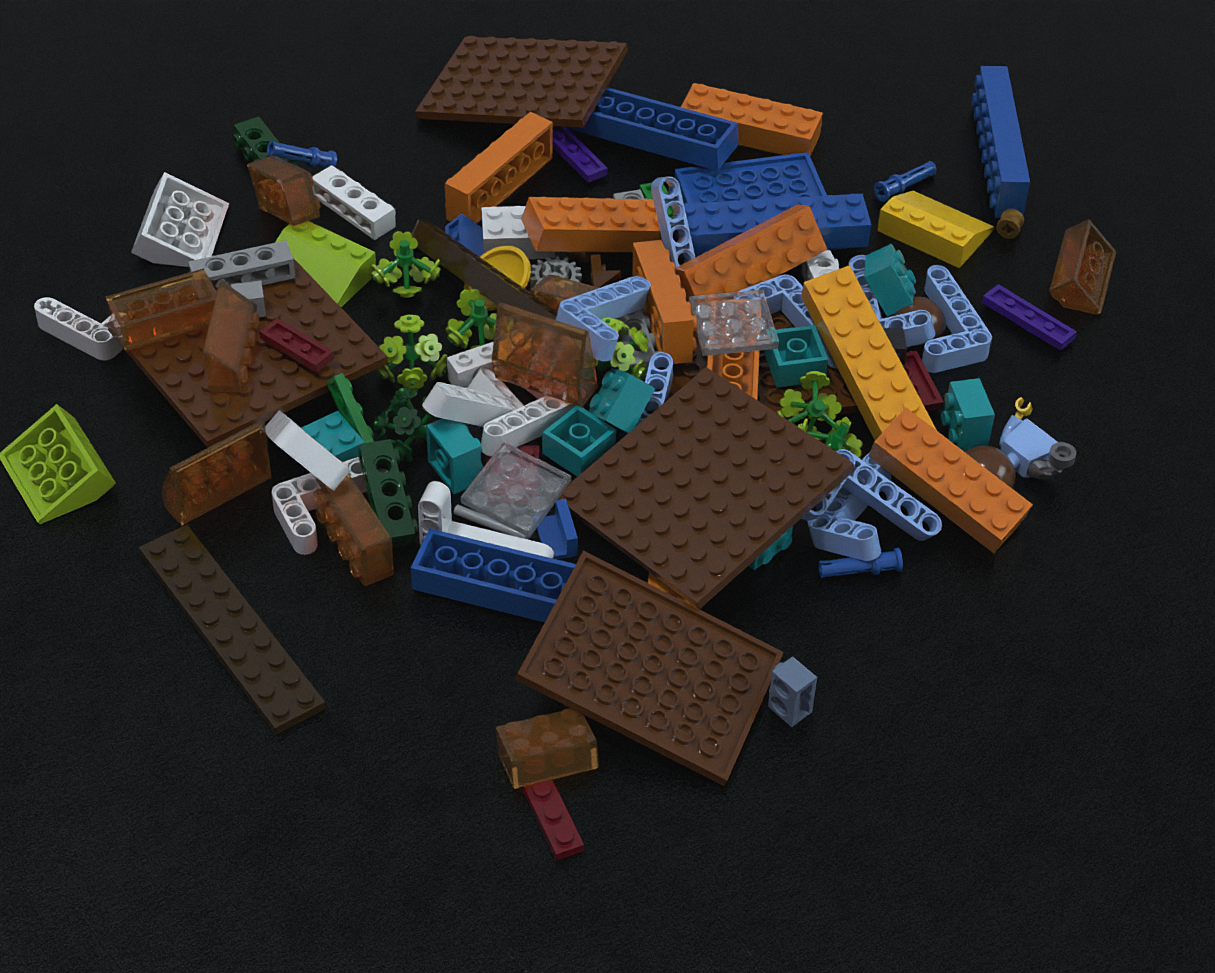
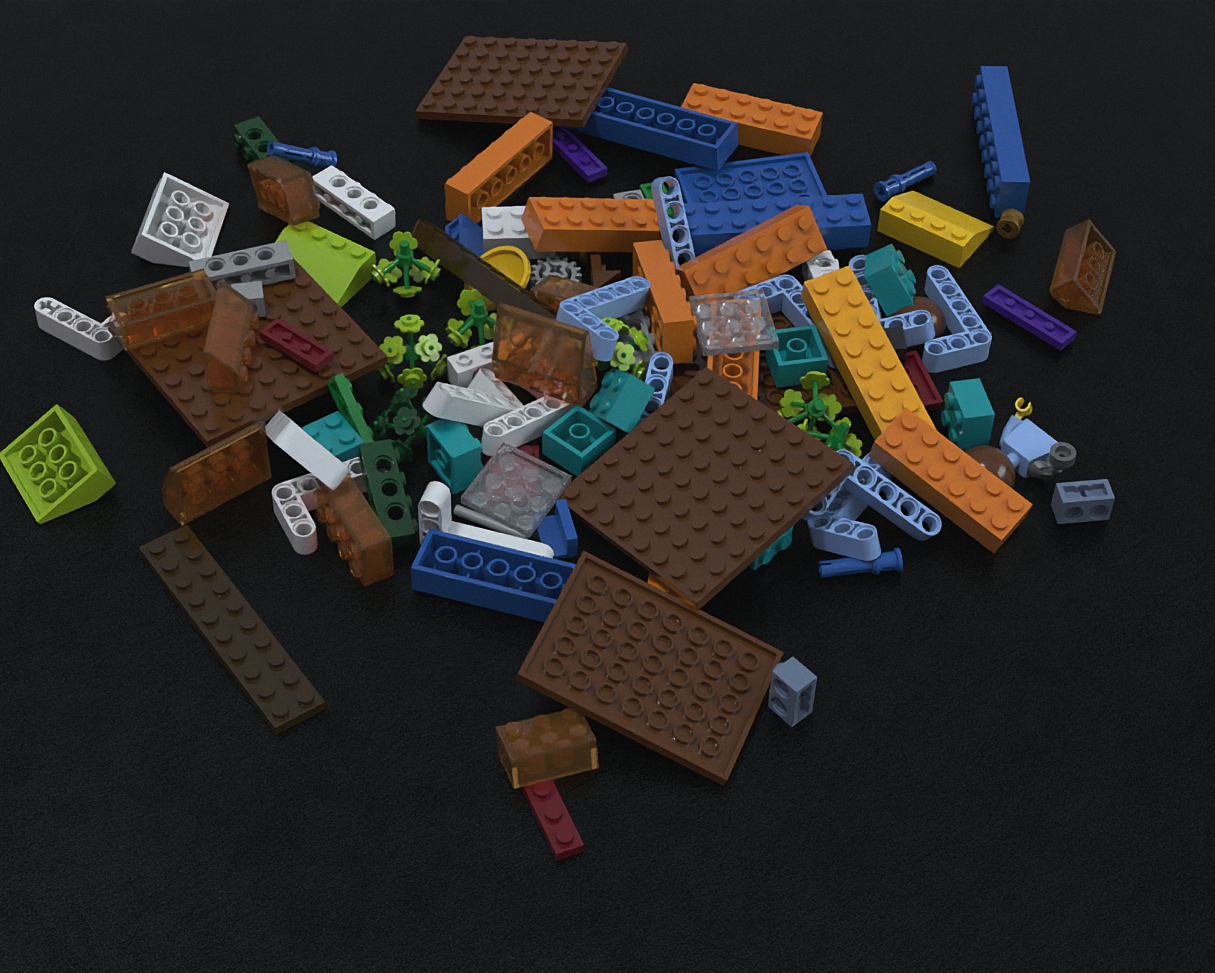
(1082, 501): none -> sand blue brick

